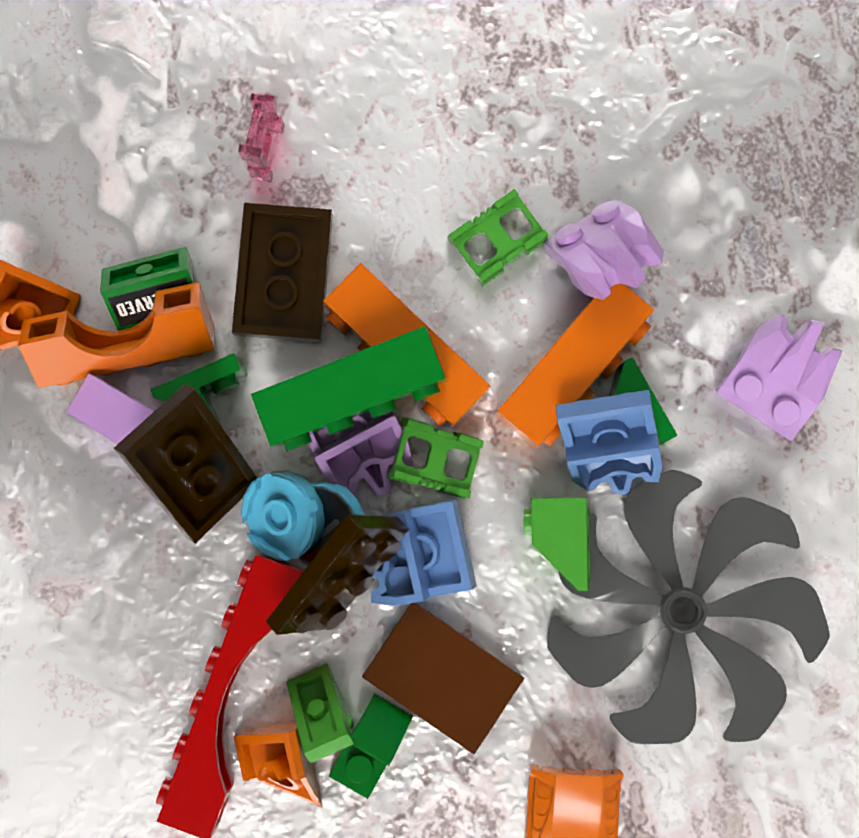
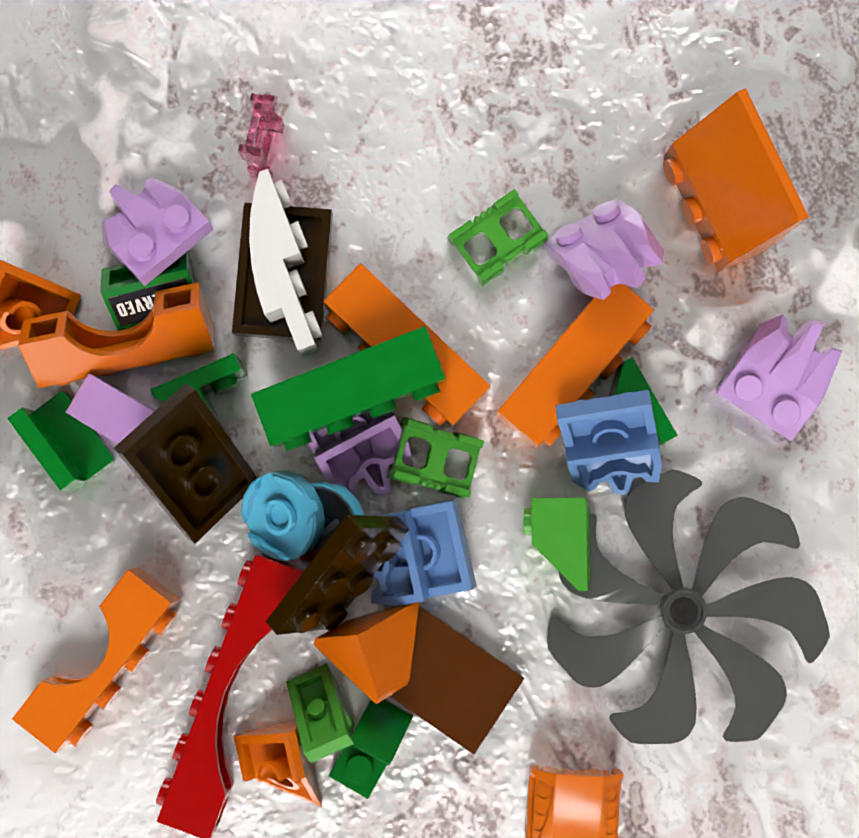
(61, 706): none -> orange arch
(62, 443): none -> green panel
(152, 228): none -> lavender plate
(273, 251): none -> white slope
(374, 649): none -> orange slope
(733, 183): none -> orange slope

